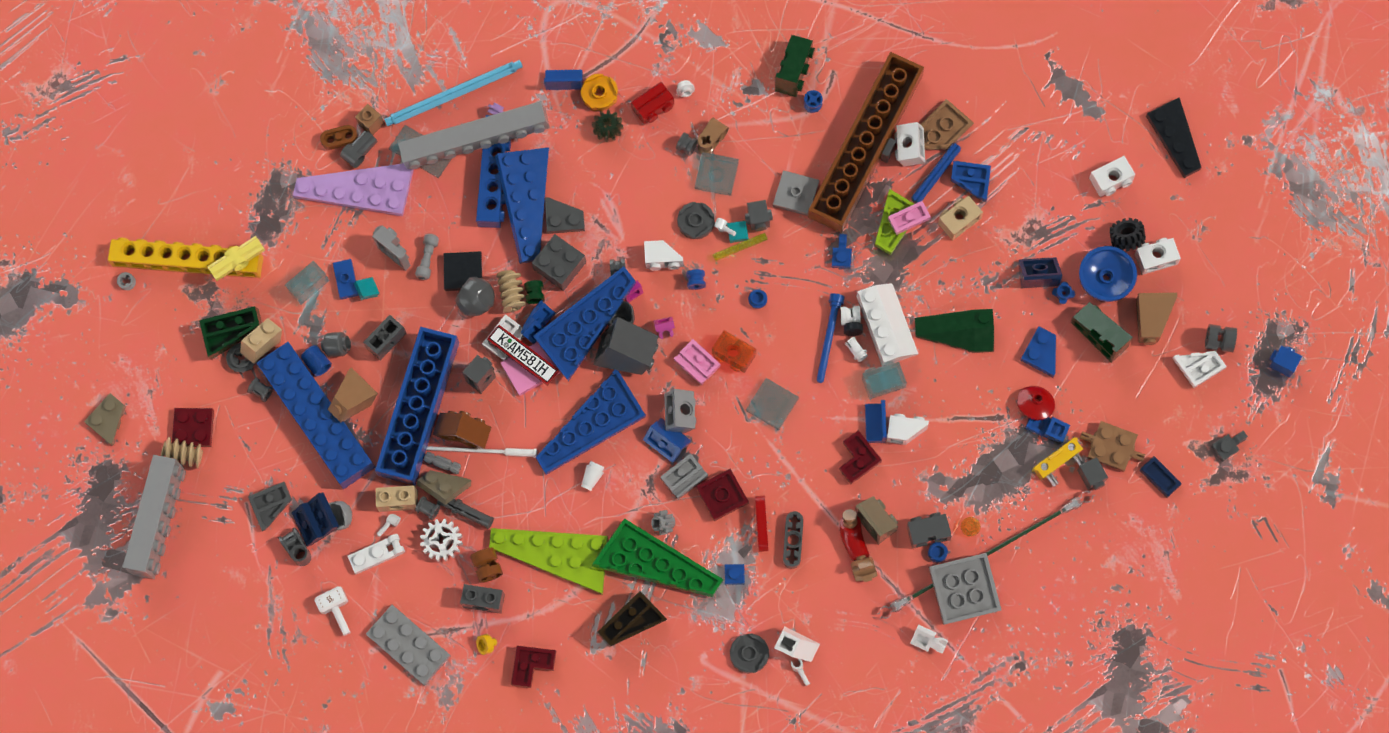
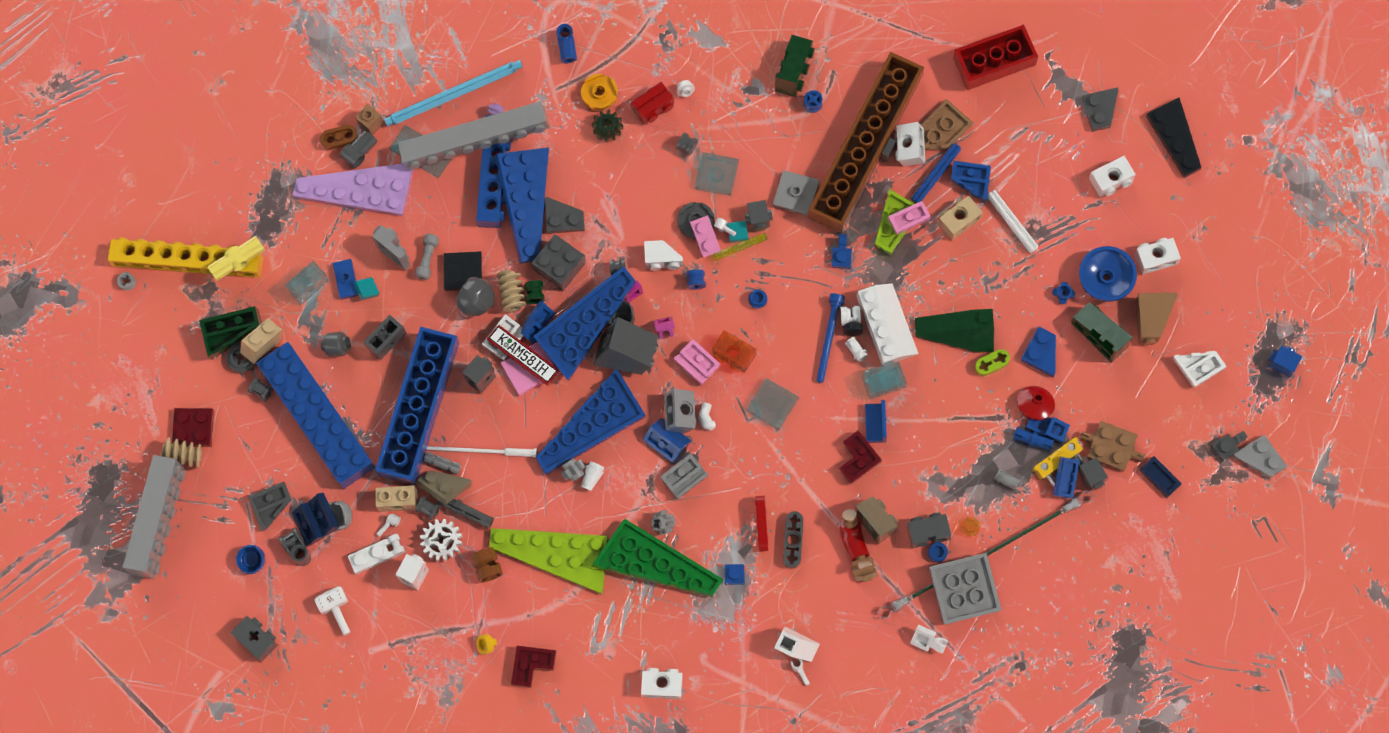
(107, 418): dark tan wing -> none
(250, 559): none -> blue hair
(263, 646): none -> dark grey brick
(316, 360): blue piece -> none
(352, 396): medium nougat slope -> none
(408, 644): light grey plate -> none
(412, 571): none -> white brick
(463, 429): dark orange brick -> none
(482, 598): dark grey brick -> none
(563, 79): blue panel -> none
(566, 44): none -> blue piece
(573, 469): none -> light grey gear
(631, 620): dark brown wedge -> none
(649, 684): none -> white brick
(704, 418): none -> white arm
(705, 236): none -> bright pink plate
(712, 134): medium nougat piece -> none
(722, 494): dark red plate -> none
(749, 653): dark grey tile -> none
(904, 429): white slope -> none
(995, 57): none -> red brick
(995, 366): none -> lime beam
(1006, 479): none -> light grey pin
(1012, 221): none -> white axle
(1033, 439): none -> blue pin
(1039, 272): dark blue slope -> none
(1066, 477): none -> blue plate
(1100, 108): none -> dark grey wing
(1127, 234): black tyre -> none
(1227, 341): dark grey wheel -> none
(1261, 456): none -> light grey wing

